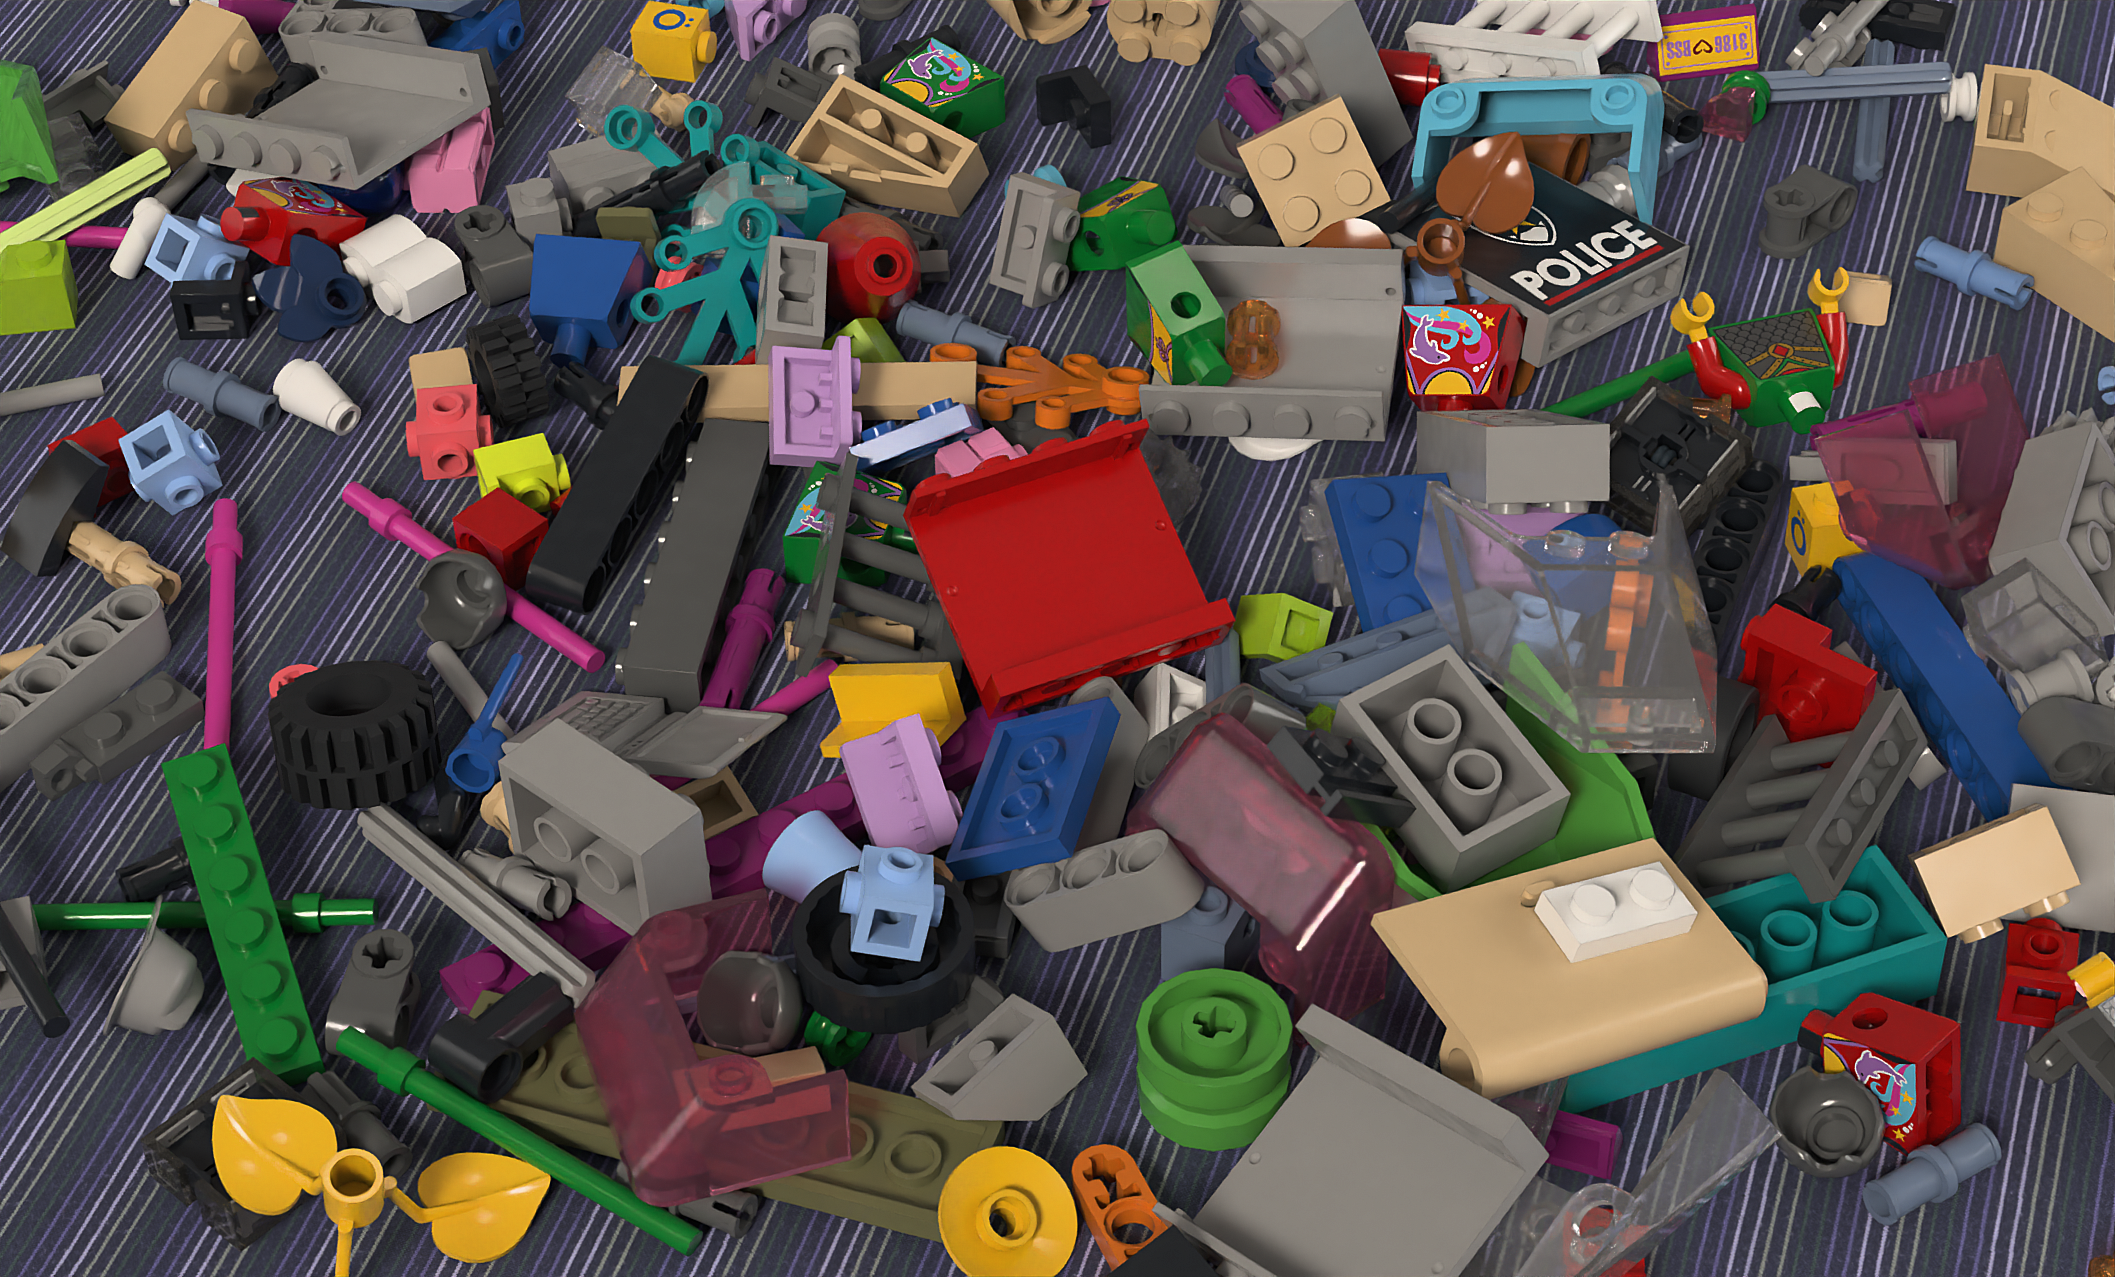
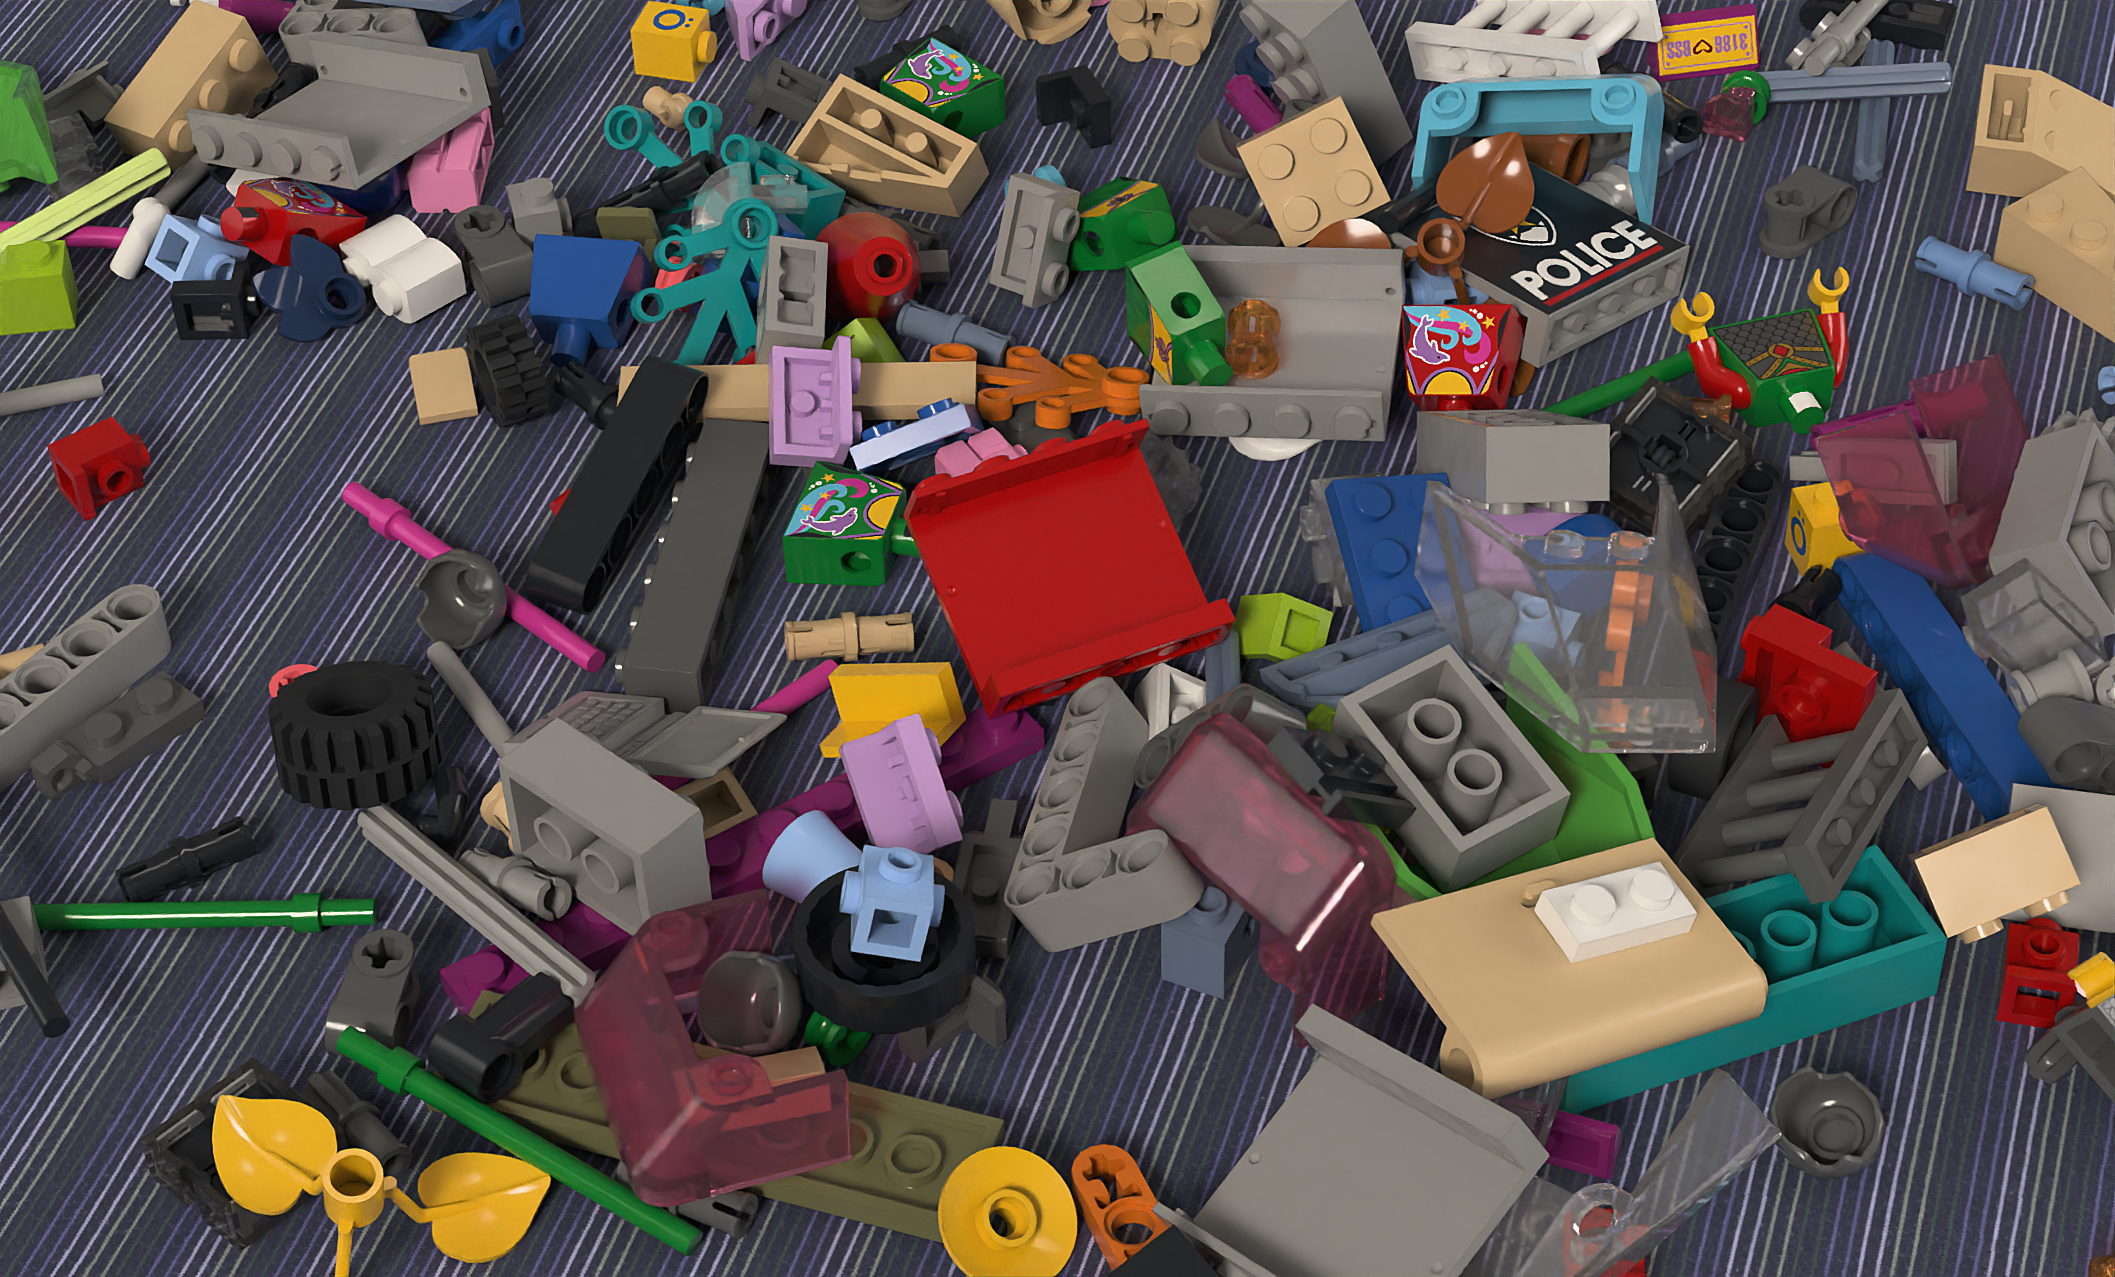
(60, 493): black slope -> none
(121, 561): tan pin -> none
(159, 987): light grey piece -> none
(171, 462): light blue brick -> none
(222, 394): sand blue pin -> none
(223, 554): dark pink bar -> none
(242, 915): green plate -> none
(314, 396): white cone -> none
(448, 431): coral brick -> none
(475, 759): blue plant -> none
(503, 533): red brick -> none
(523, 471): neon yellow brick -> none
(595, 172): light grey brick -> none
(607, 83): clear brick -> none
(747, 631): magenta pin -> none
(812, 624): dark grey fence -> none
(833, 46): light grey wheel -> none
(1005, 1068): light grey slope -> none
(1033, 790): blue plate -> none
(1213, 1058): bright green wheel -> none
(1236, 200): light grey bar -> none
(1410, 74): red brick -> none
(1866, 298): tan slope -> none
(1901, 1057): red torso -> none
(1931, 1174): sand blue pin -> none
(1961, 99): white bush -> none

